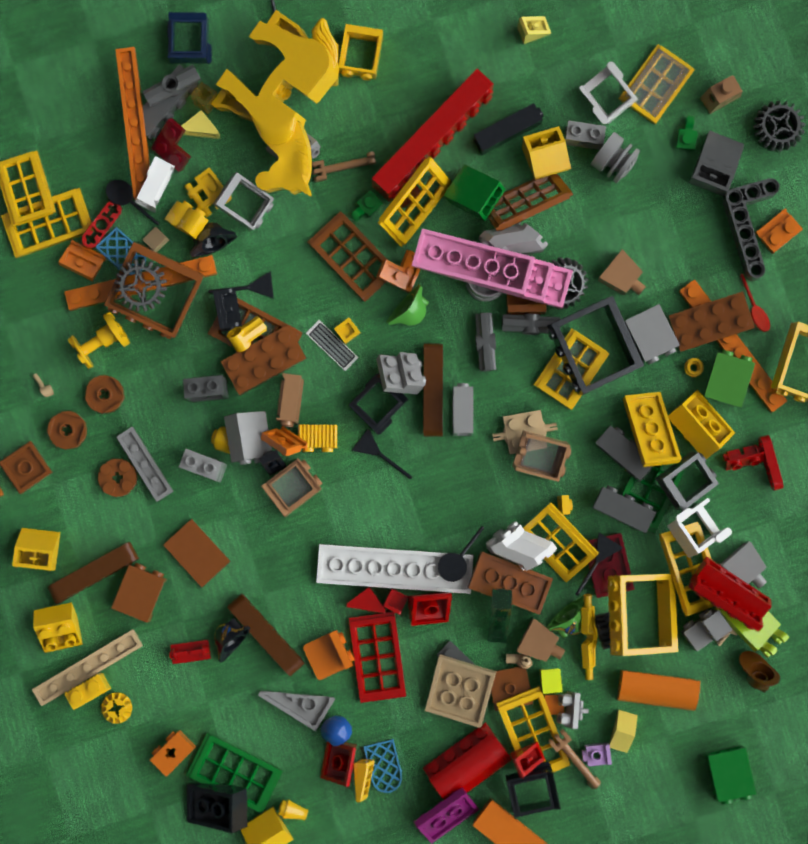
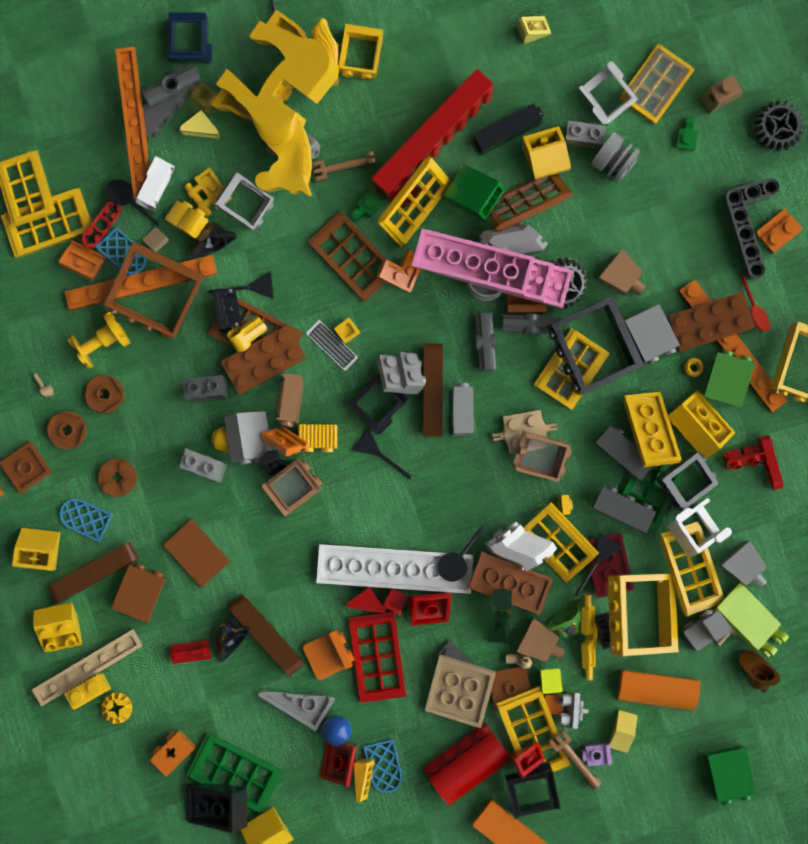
(90, 516): none -> dark azure window
(138, 275): dark grey gear -> none
(144, 464): light grey plate -> none
(167, 147): dark red plate -> none
(291, 810): yellow cone -> none
(410, 309): bright green hat -> none
(446, 815): magenta plate -> none
(717, 163): dark grey slope -> none
(730, 594): red brick -> none

